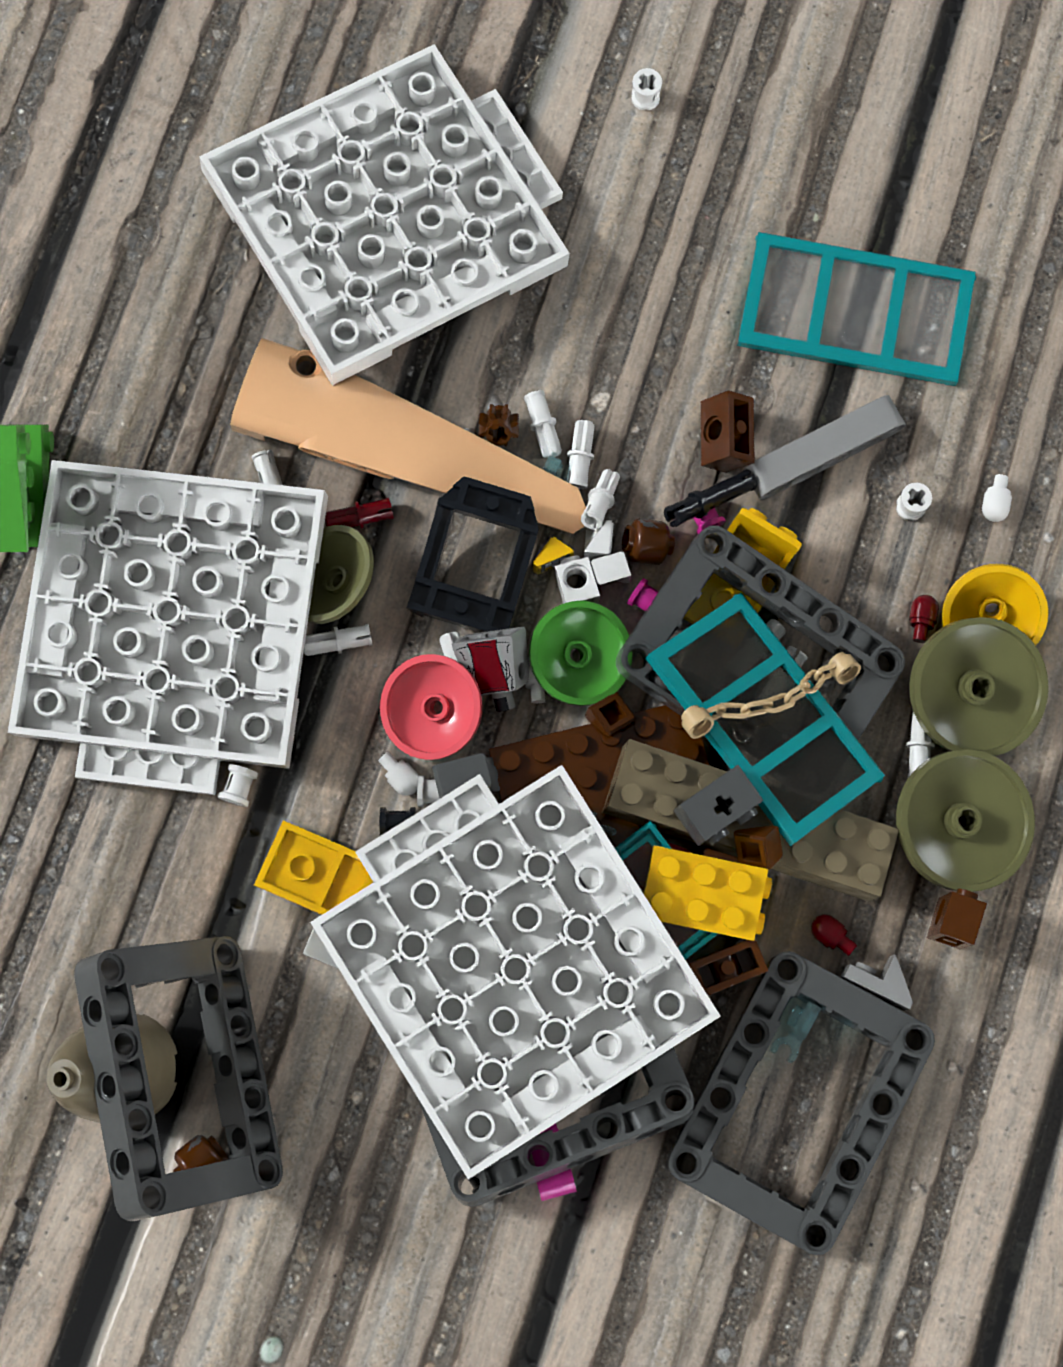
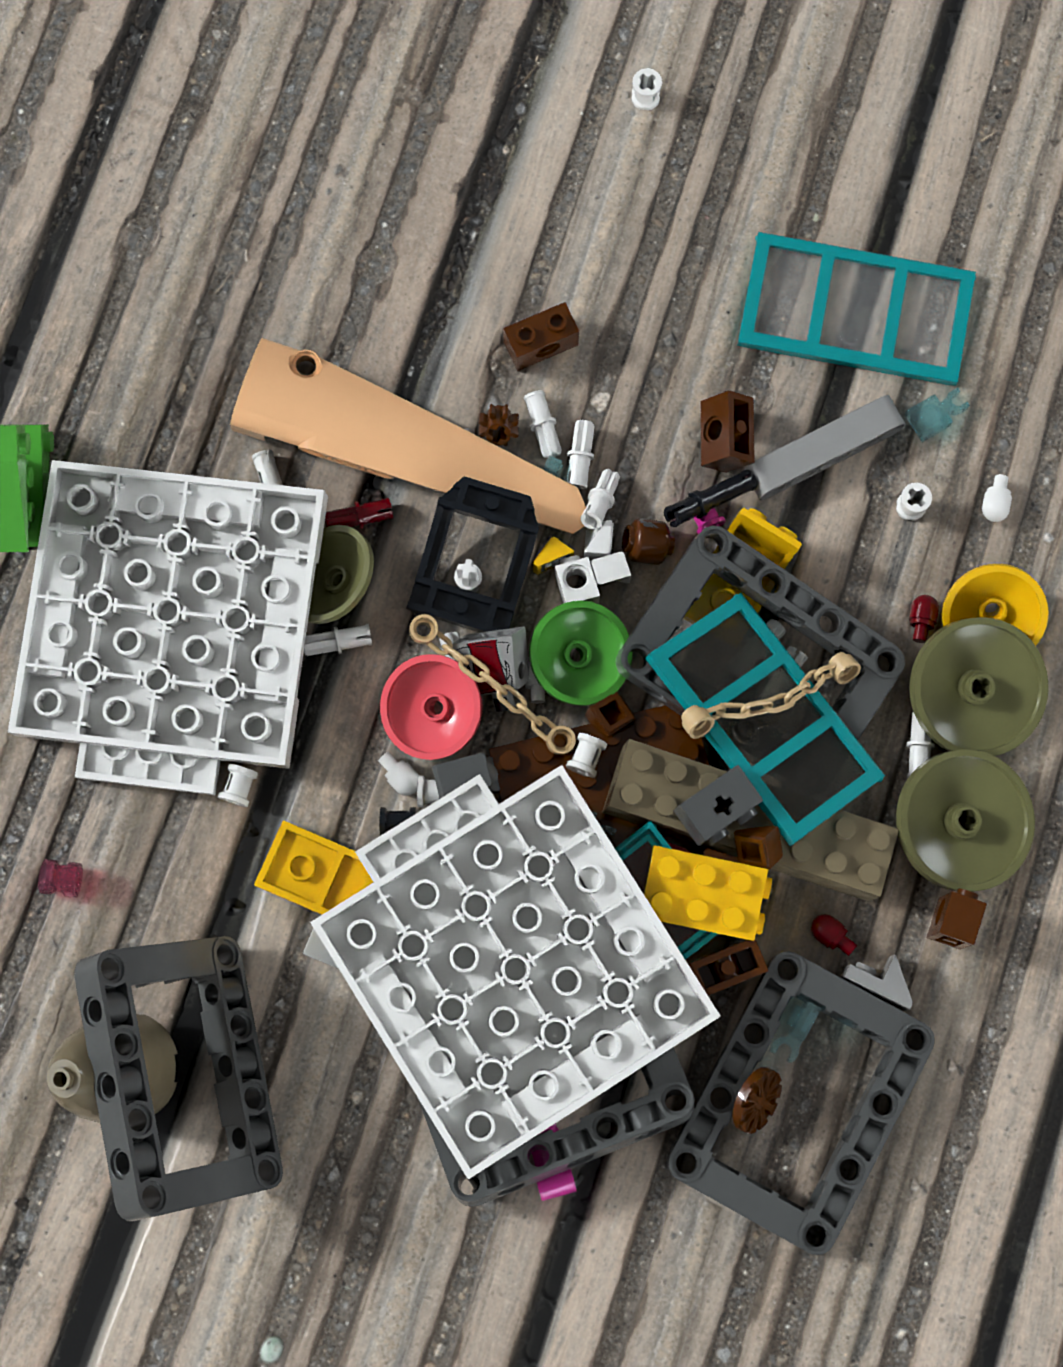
(60, 878): none -> clear pink wheel
(199, 1152): reddish brown head -> none
(390, 209): white plate -> none
(431, 623): none -> tan piece
(468, 576): none -> white axle
(541, 336): none -> reddish brown brick
(586, 755): none -> white bush
(642, 595): dark pink bush -> none
(757, 1100): none -> reddish brown wheel
(933, 416): none -> clear light blue plate

